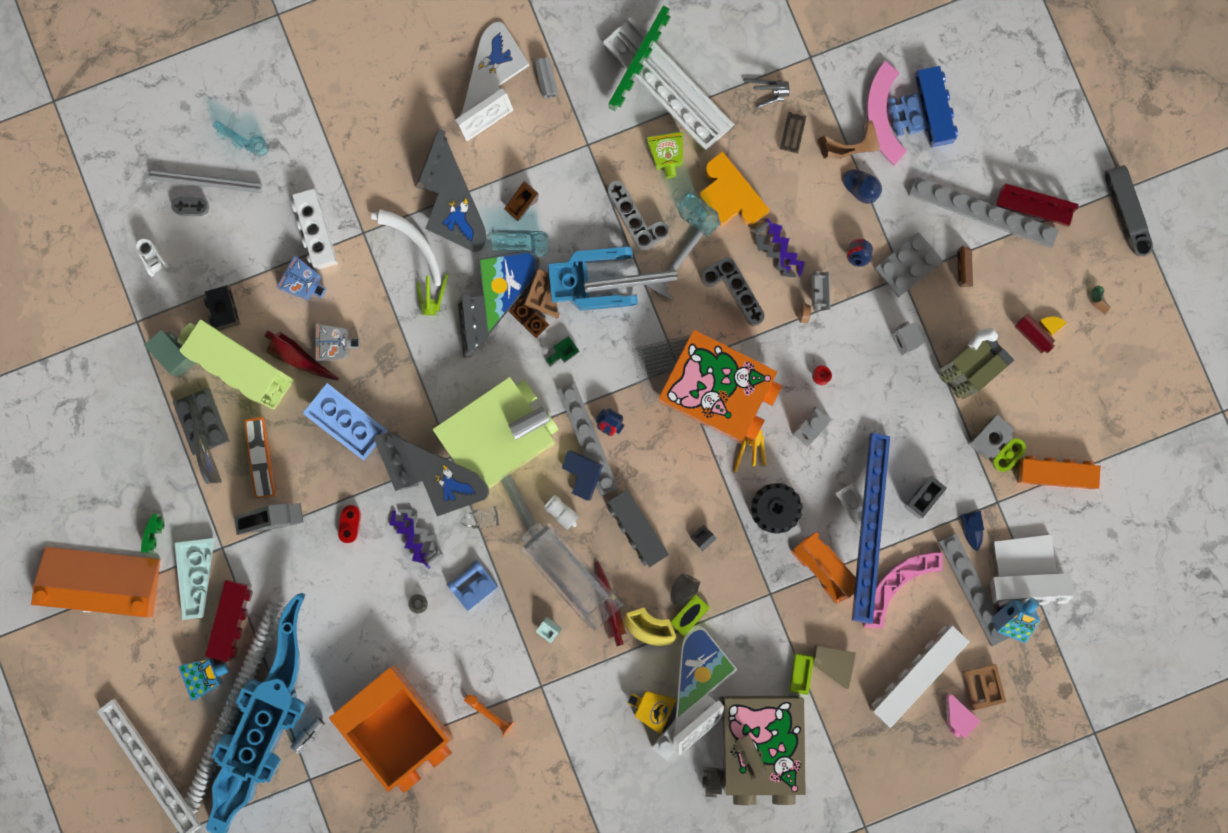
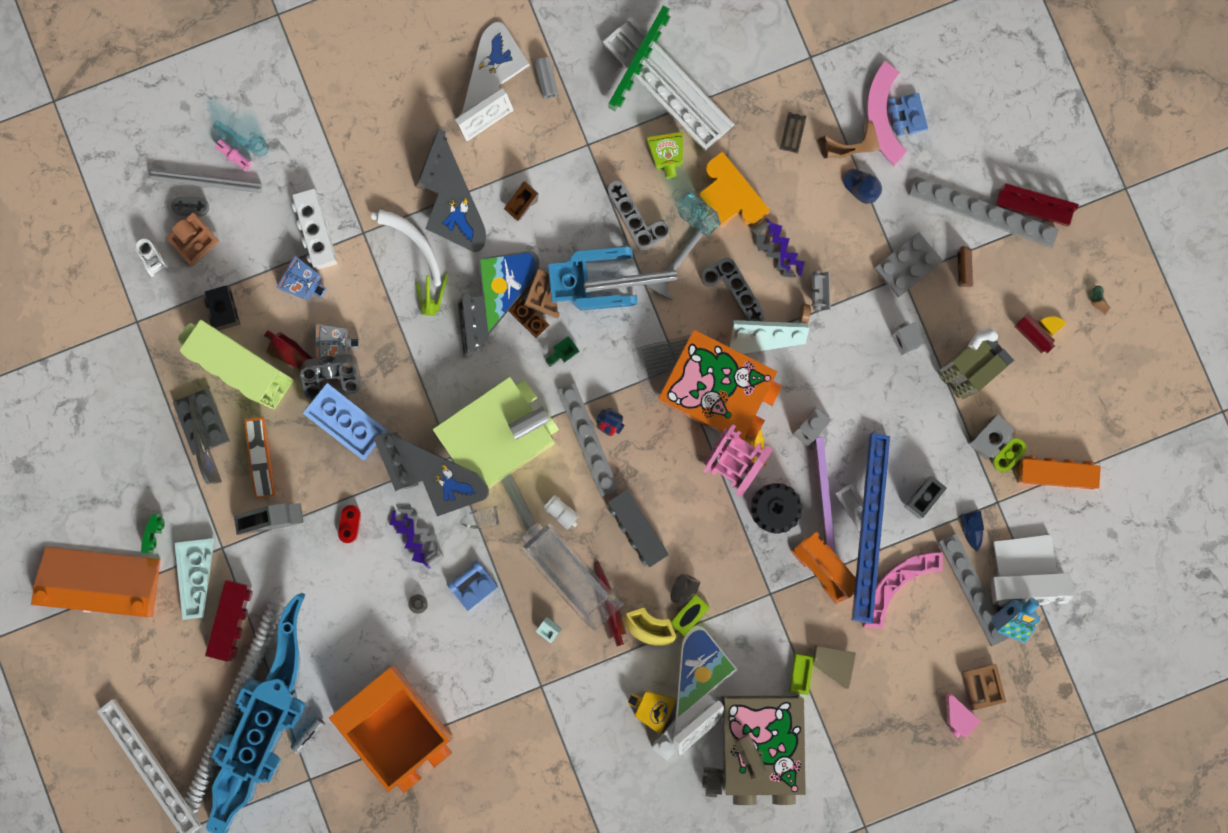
(166, 350): sand green brick -> none
(192, 239): none -> nougat plate
(202, 677): dark azure torso -> none
(233, 154): none -> bright pink pin
(330, 368): none -> dark grey beam
(503, 725): orange piece -> none
(521, 240): clear light blue plate -> none
(587, 472): dark blue tile -> none
(703, 537): dark grey plate -> none
(741, 452): none -> bright pink fence
(761, 336): none -> light aqua wing
(779, 89): dark grey plant -> none
(821, 375): red tile -> none
(824, 493): none -> lavender tile
(859, 252): dark blue head -> none
(920, 675): white brick -> none
(936, 106): blue brick -> none
(1129, 210): dark grey piece -> none

